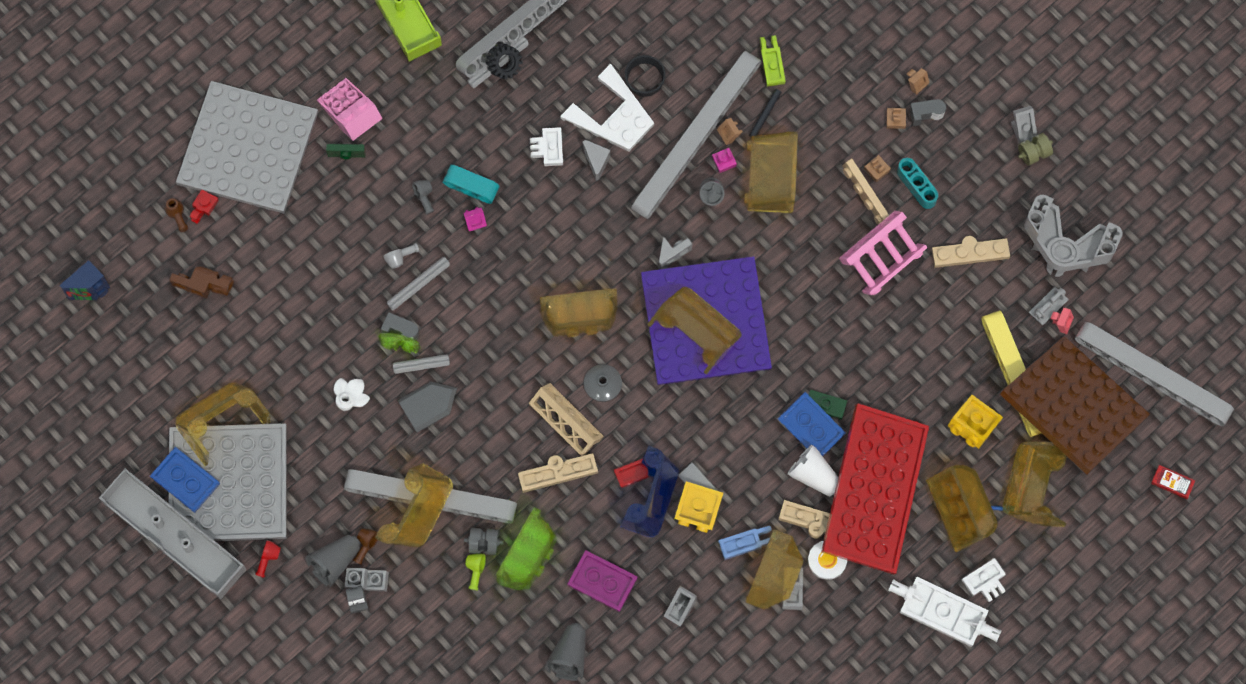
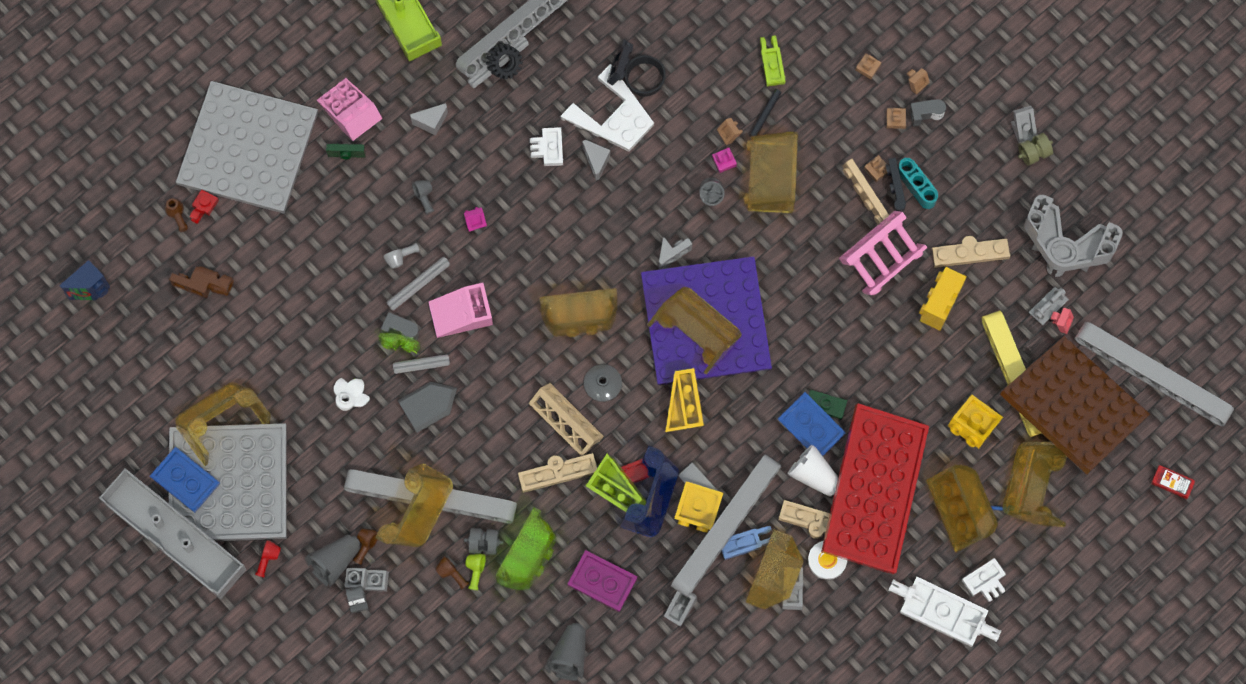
(430, 119): none -> light grey slope
(446, 568): none -> reddish brown bar
(461, 311): none -> bright pink slope
(471, 184): teal beam -> none
(614, 485): none -> lime wedge
(620, 62): none -> black hinge
(685, 402): none -> yellow wedge
(696, 135): light grey beam -> none
(726, 526): none -> light grey beam
(868, 66): none -> medium nougat tile
(896, 186): none -> black plate
(941, 298): none -> yellow wedge

